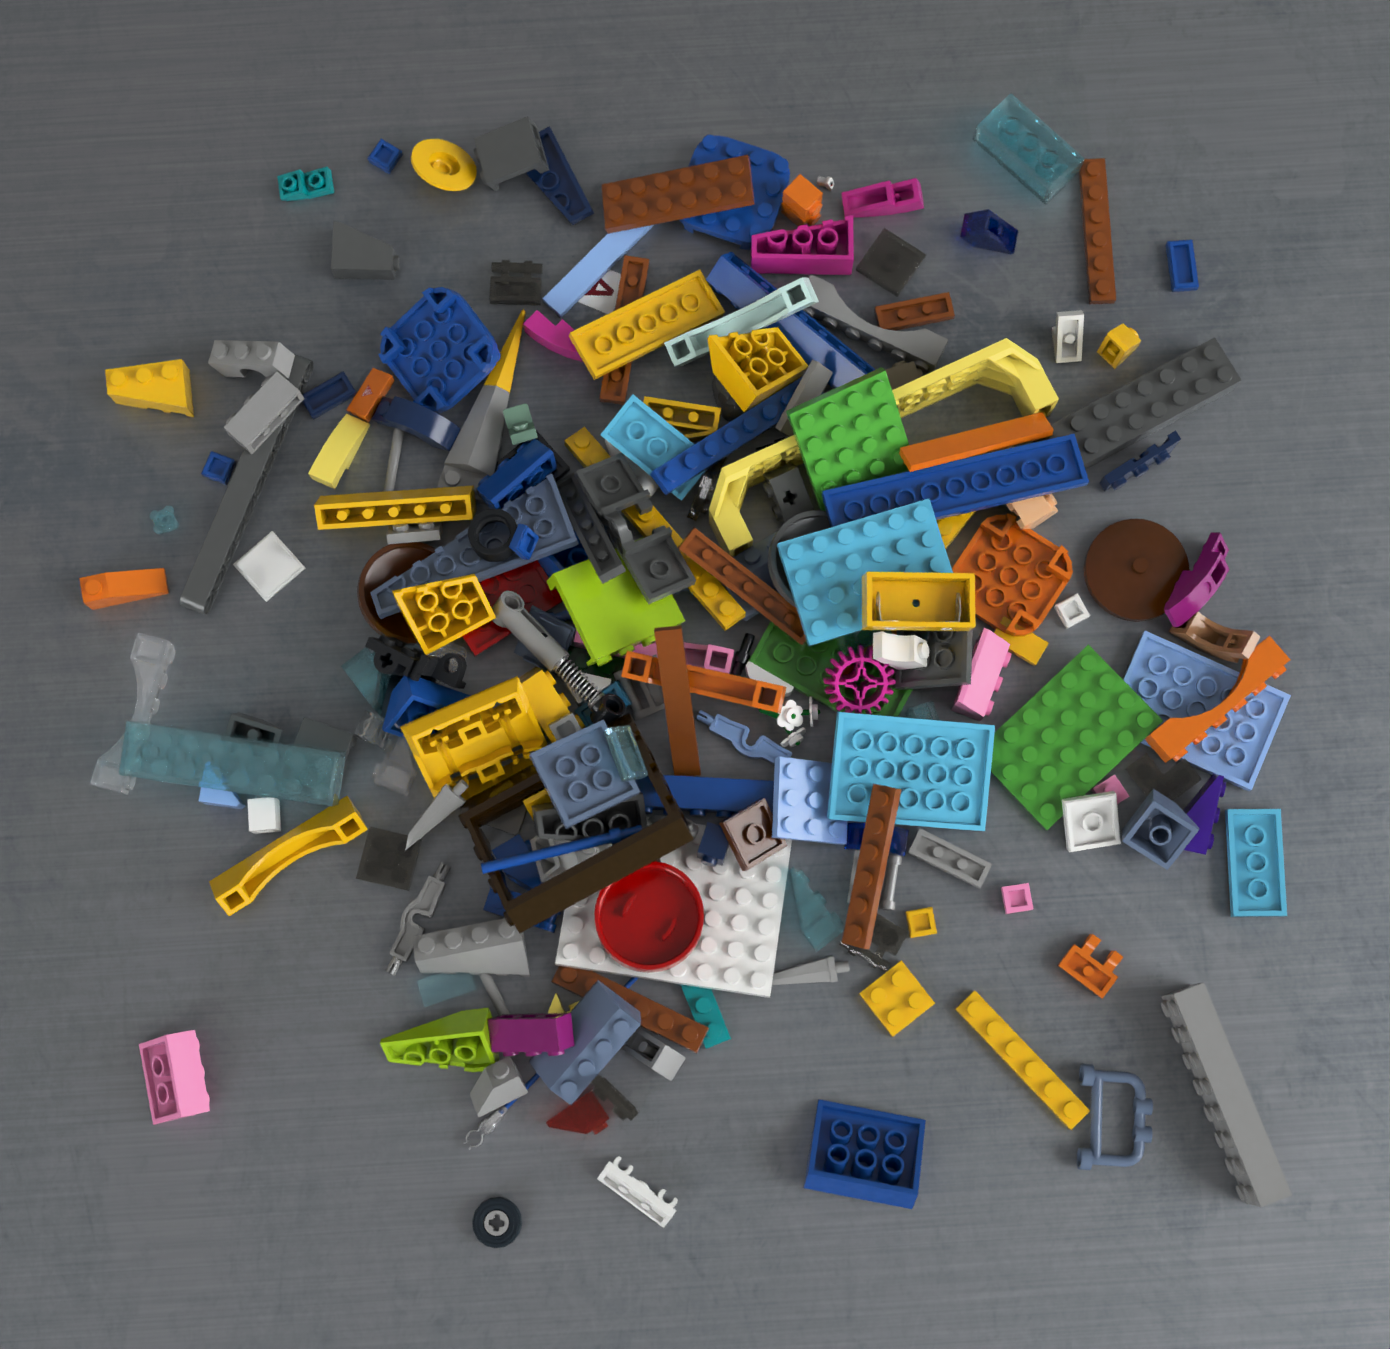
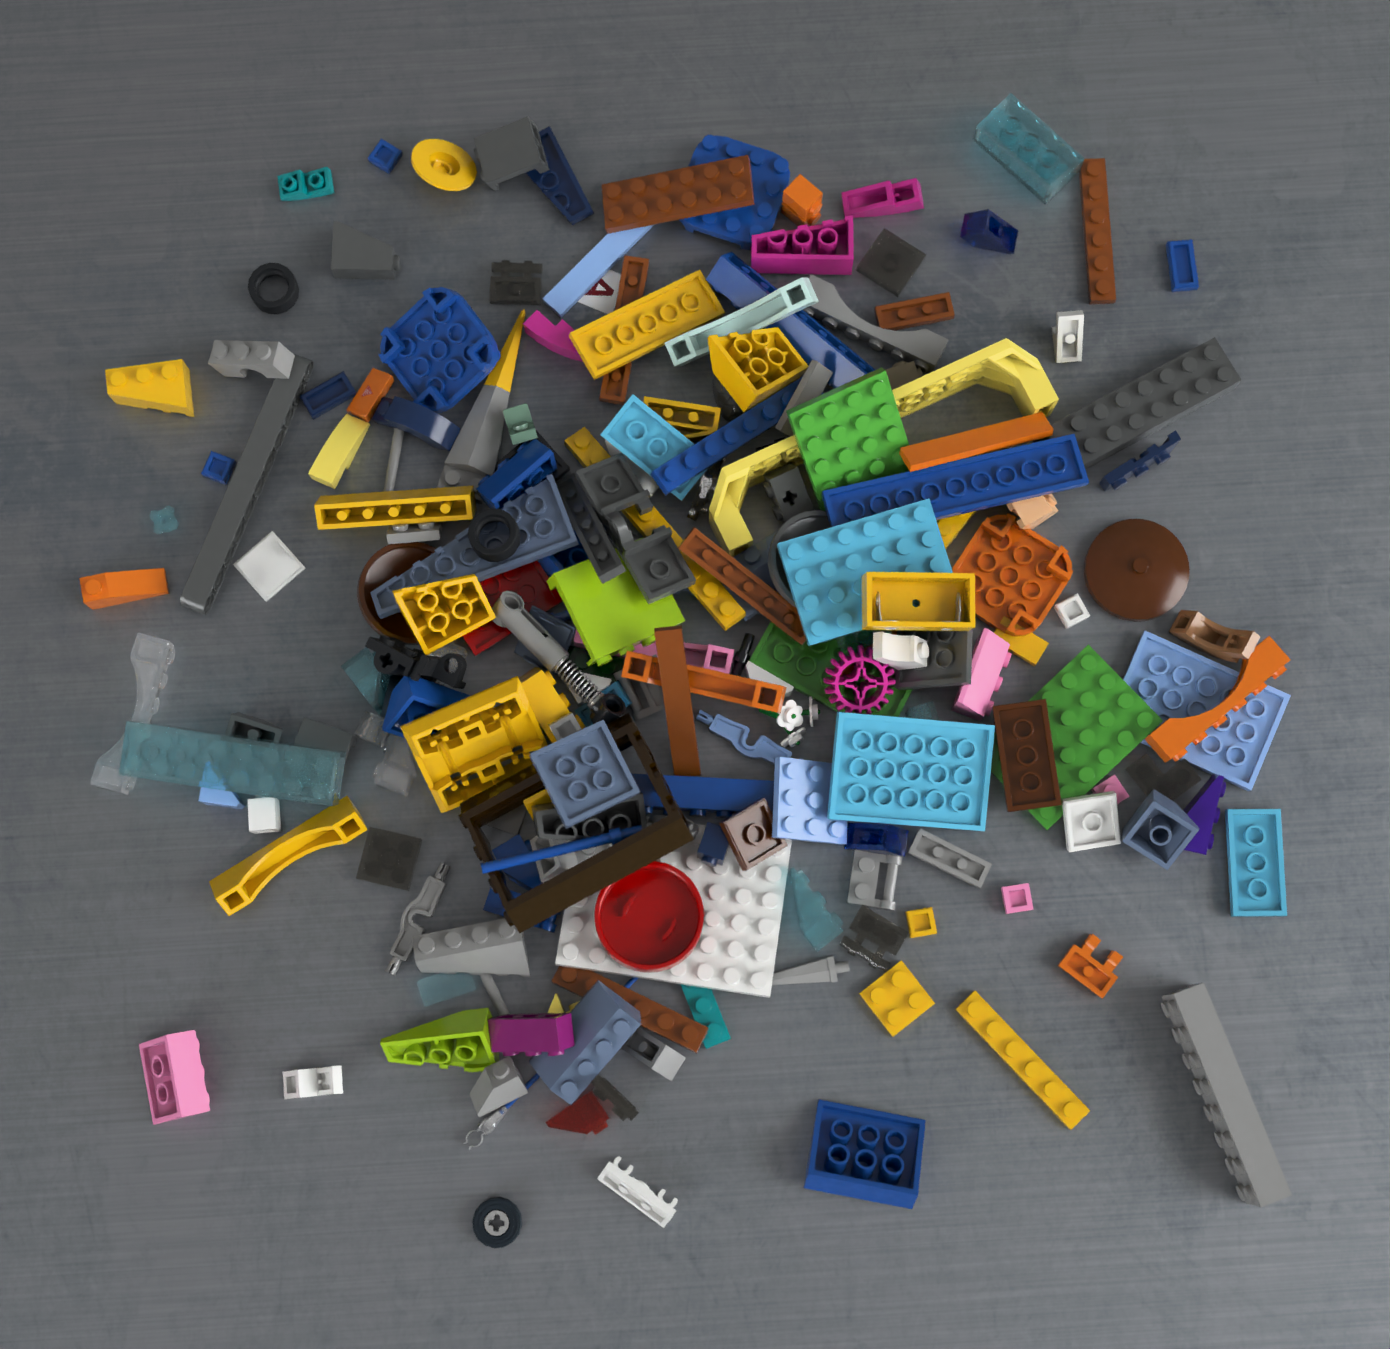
(262, 273): none -> black tyre
(263, 412): light grey brick -> none
(312, 1082): none -> white slope
(442, 806): light grey bar -> none
(524, 542): blue tile -> none
(625, 753): clear light blue tile -> none
(826, 182): white piece -> none
(871, 866): dark orange plate -> none
(1026, 755): none -> reddish brown plate
(1119, 345): yellow slope -> none
(1141, 1106): sand blue bar -> none
(1198, 586): magenta slope -> none

